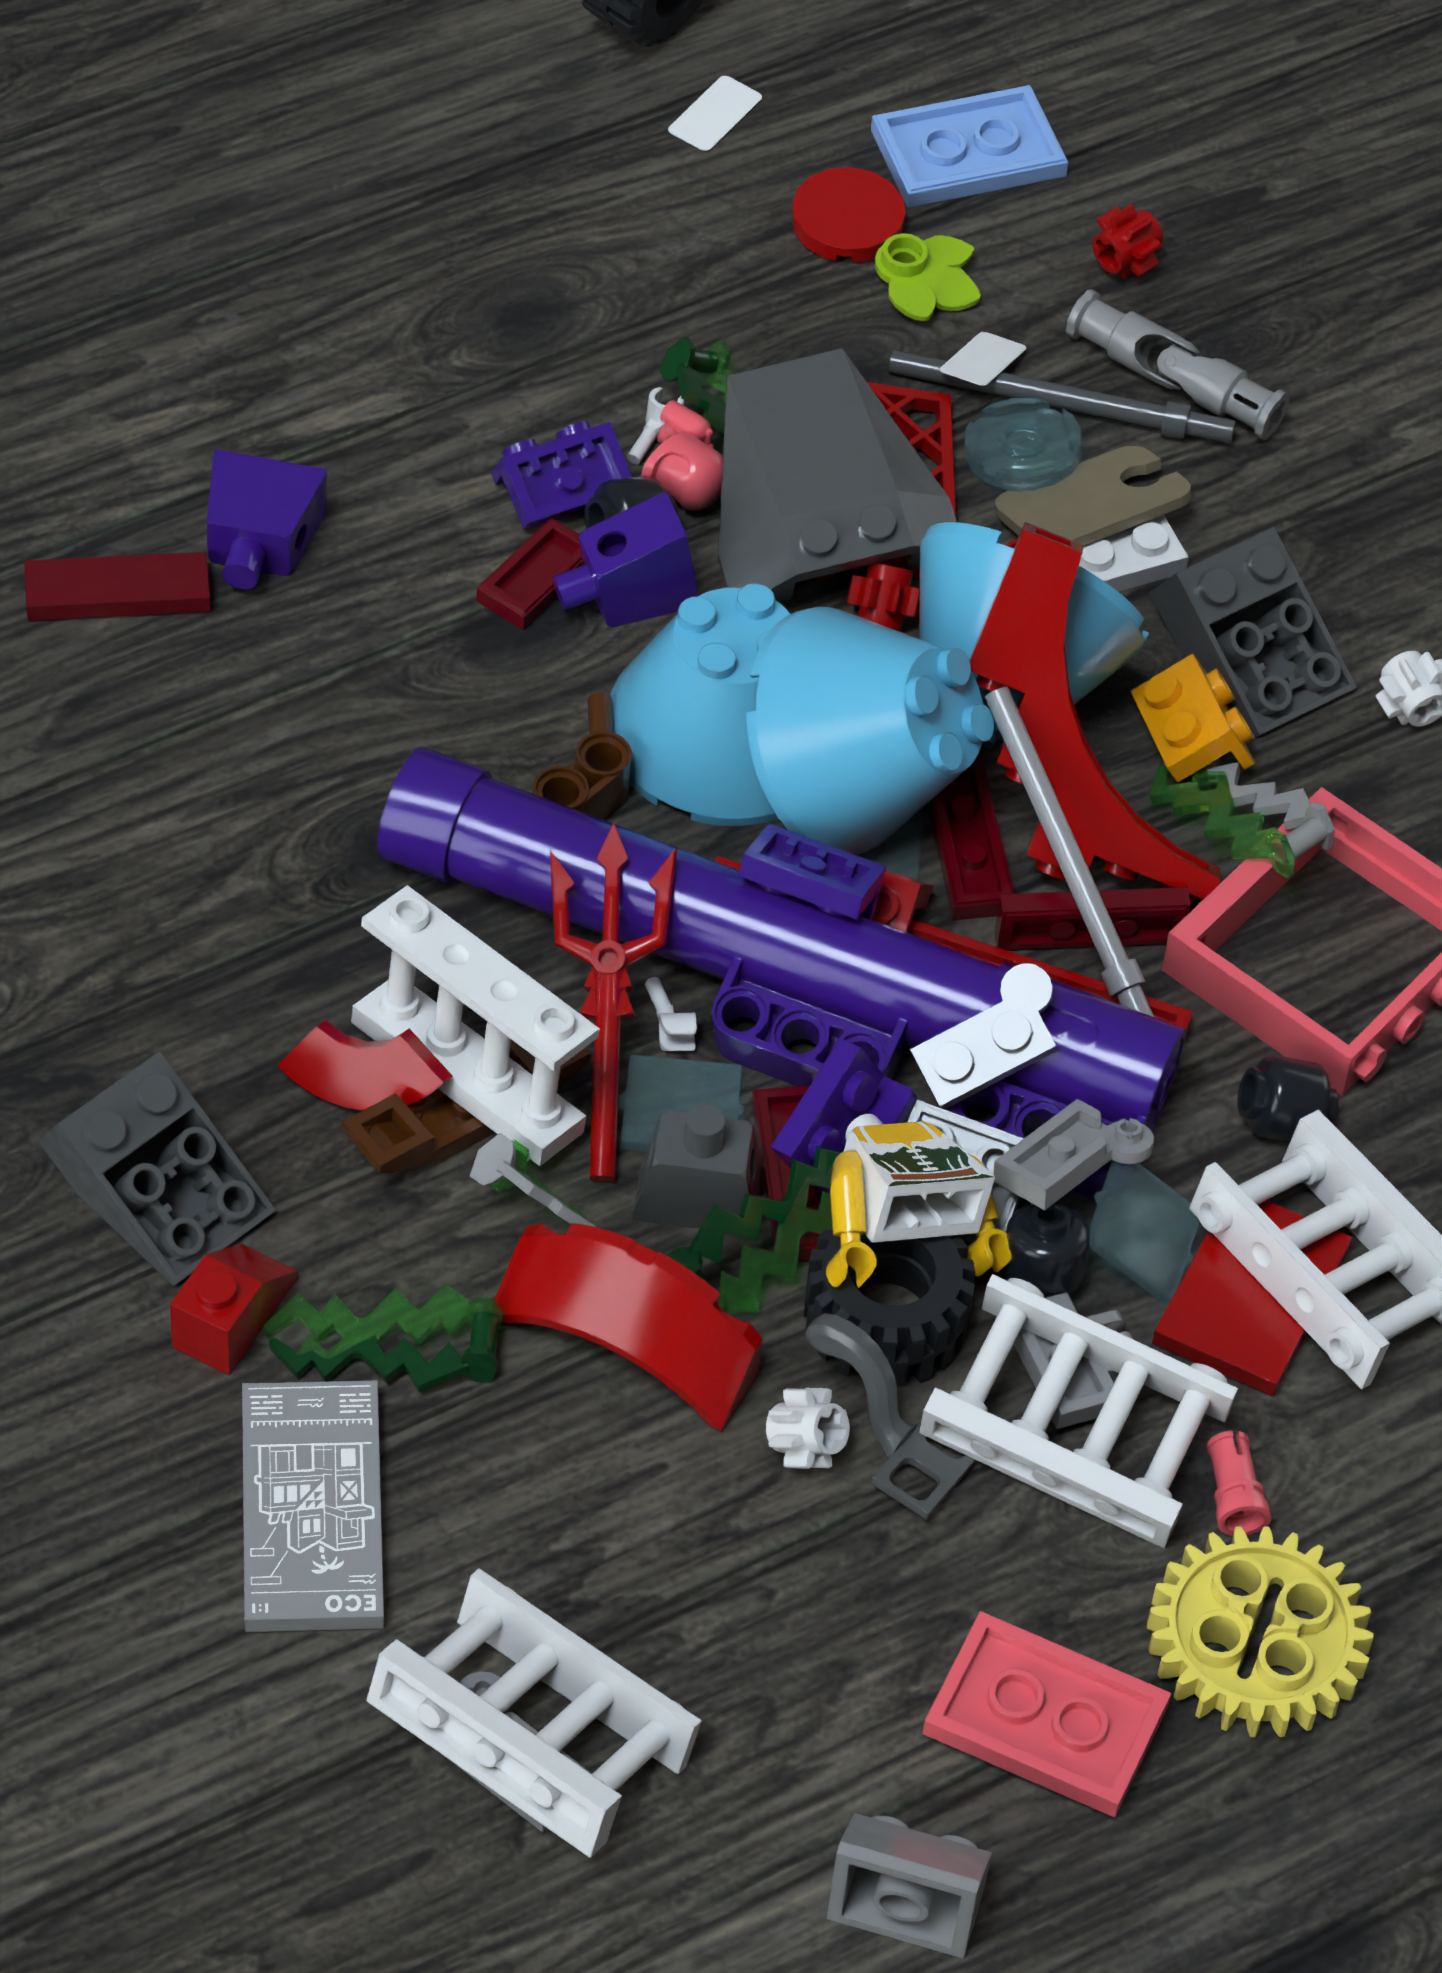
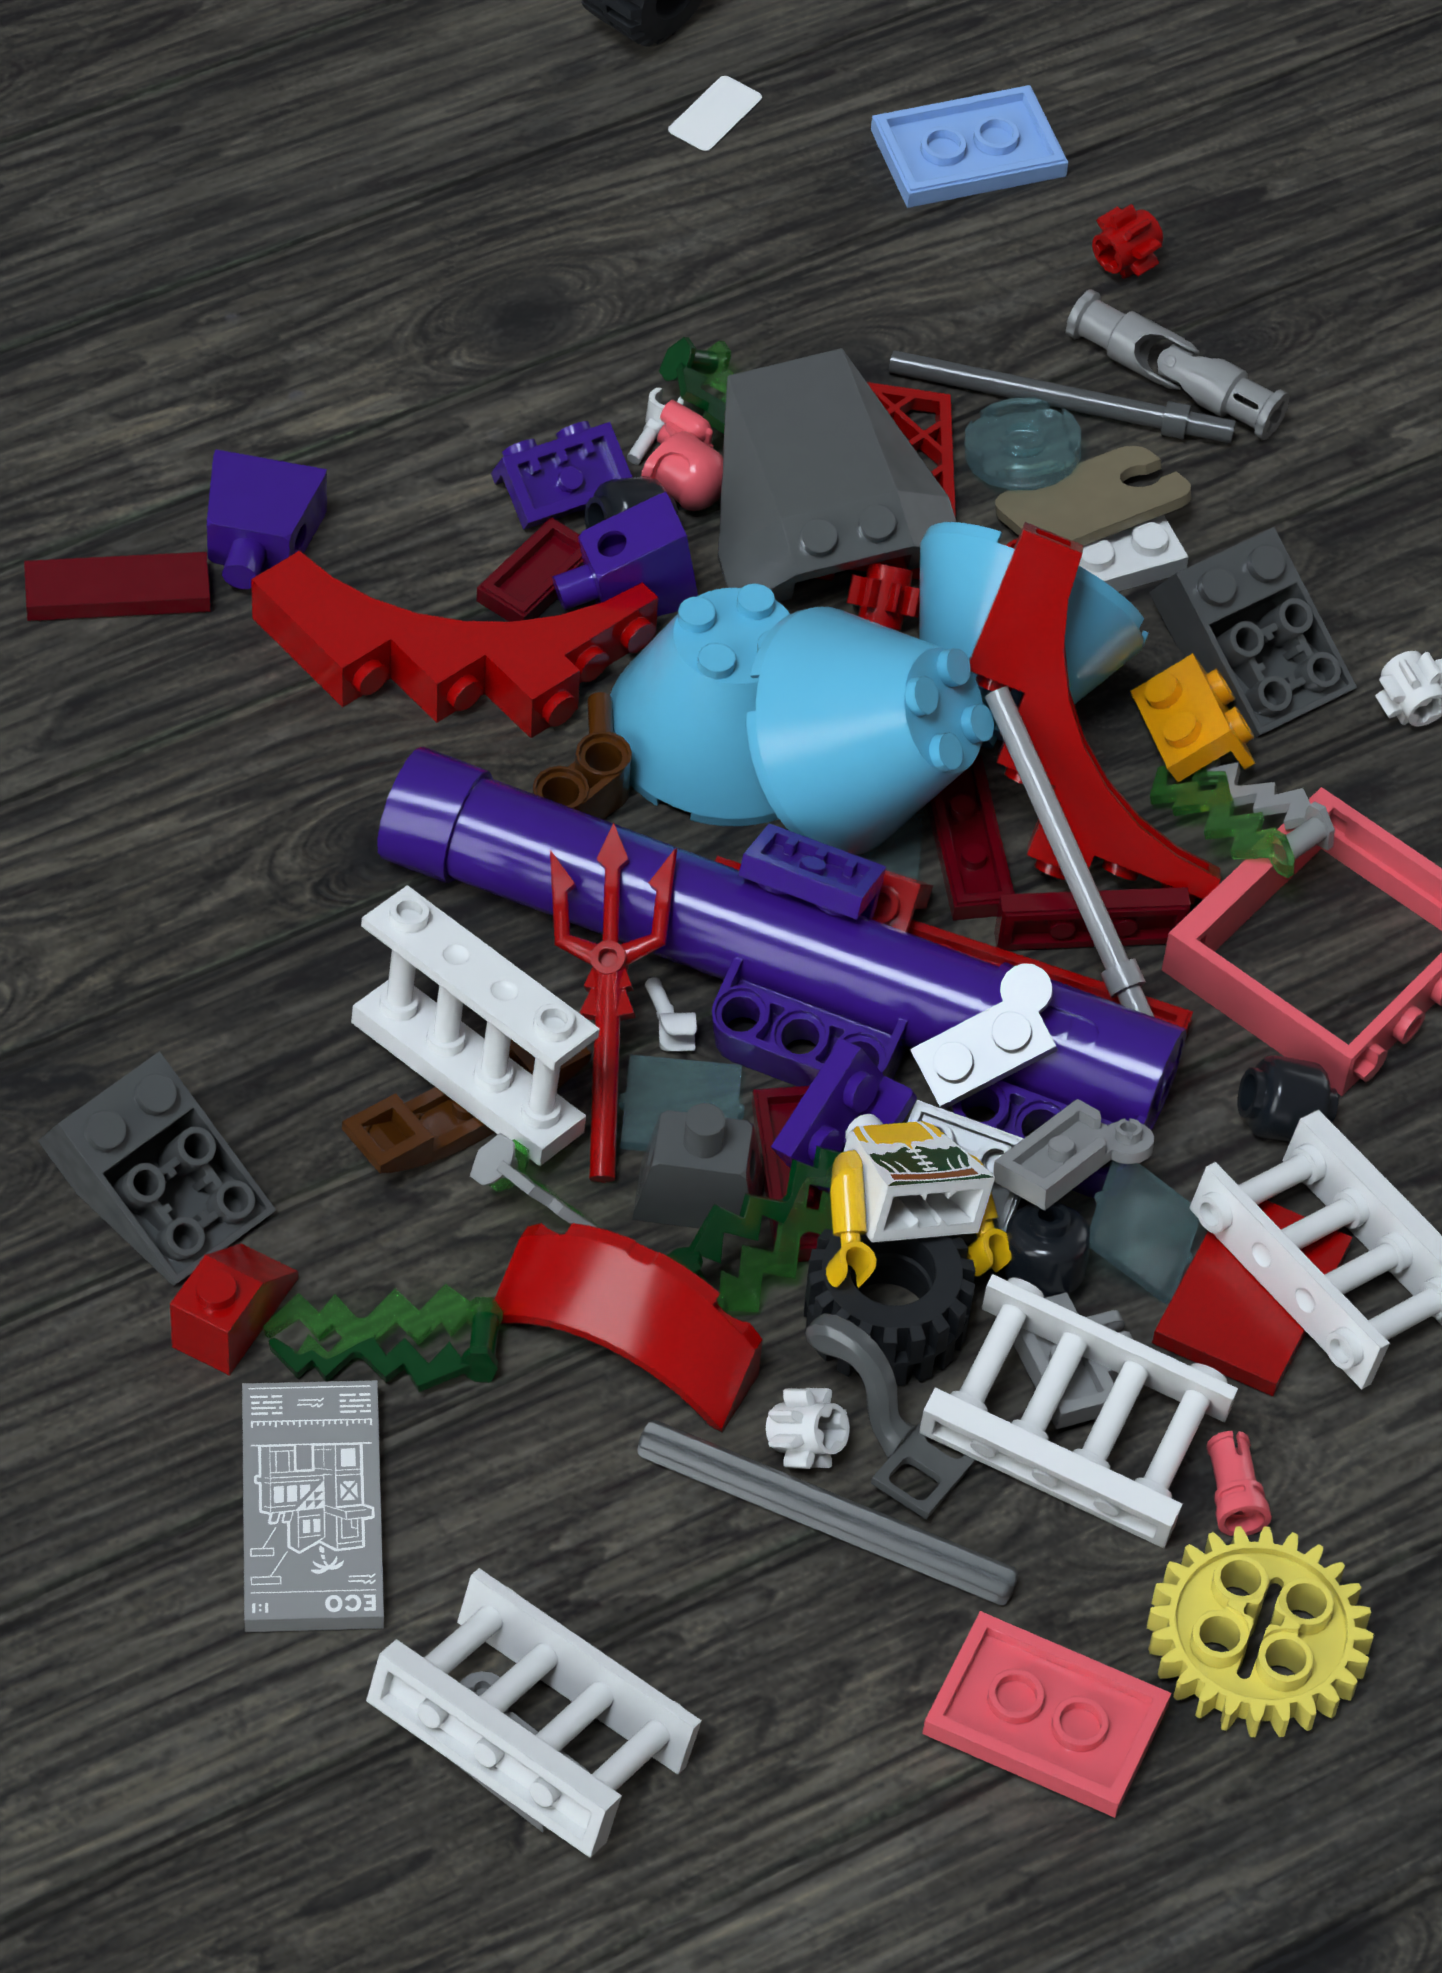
(363, 1072): tile -> none
(442, 662): none -> red arch
(828, 1512): none -> dark grey axle
(847, 213): red tile -> none
(908, 1884): light grey slope -> none
(926, 274): lime plate -> none
(983, 358): white sticker -> none

